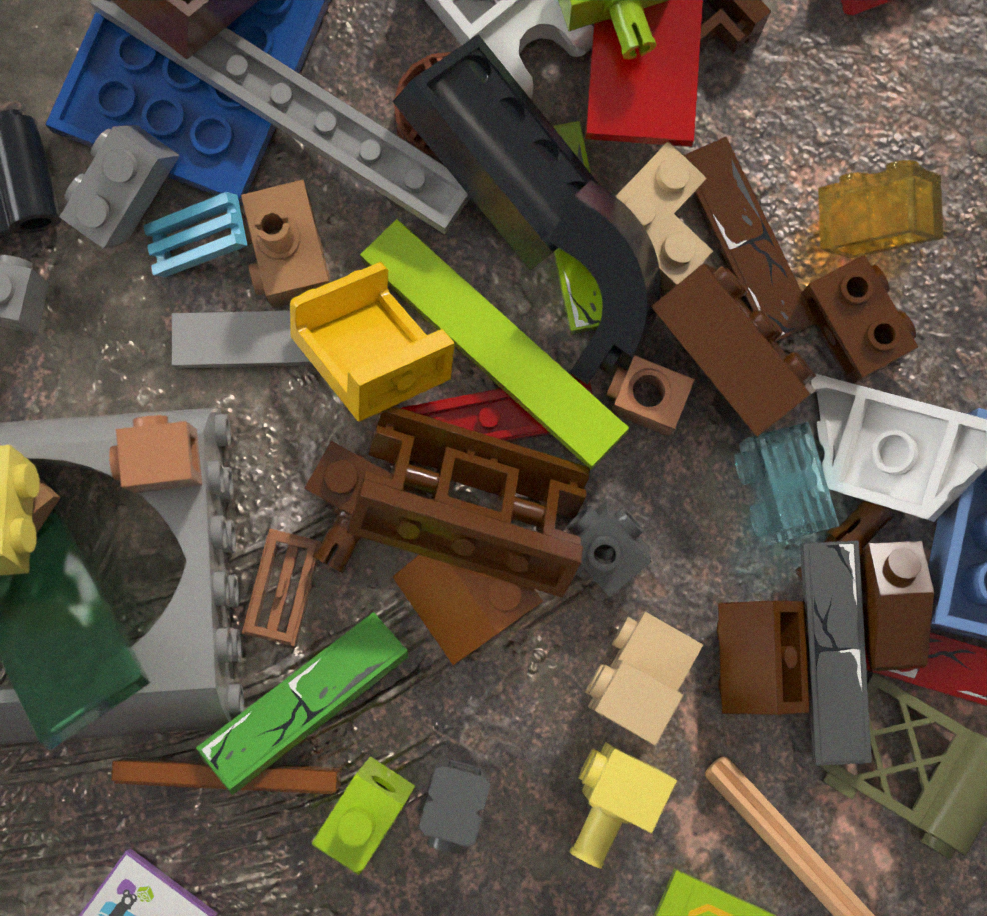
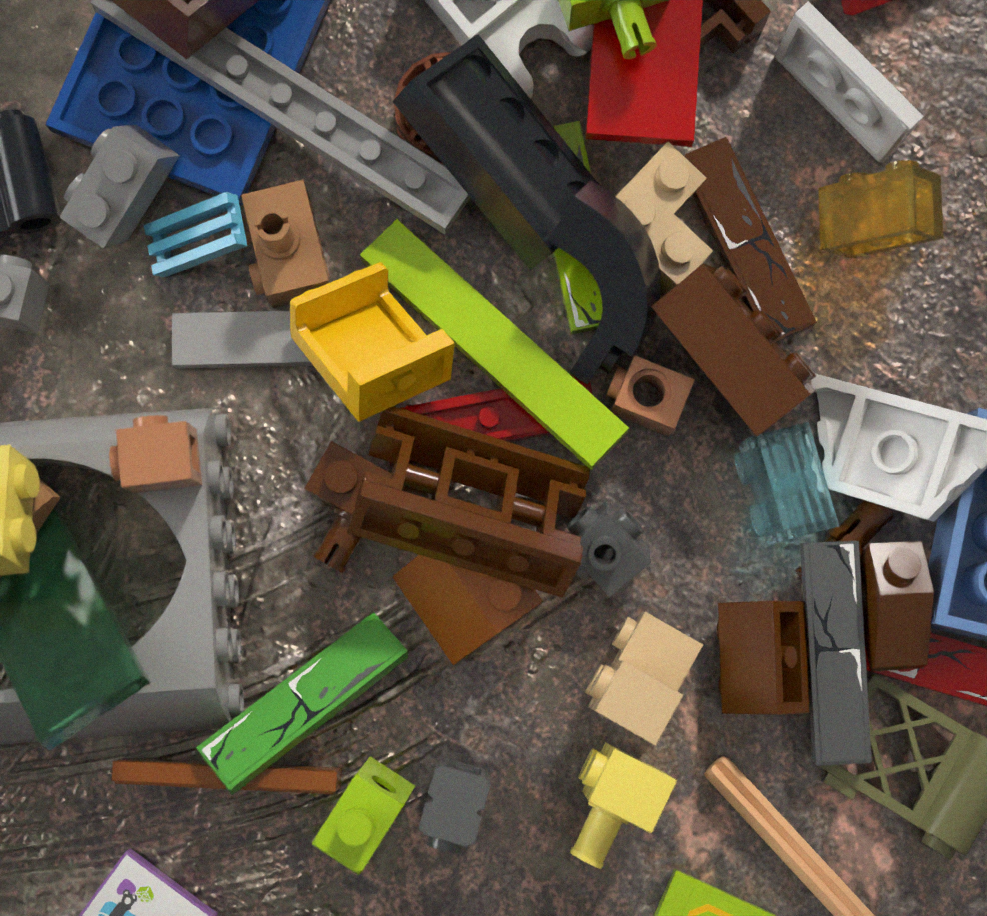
(261, 584): nougat tile -> none
(846, 83): none -> white tile
(860, 319): reddish brown brick -> none

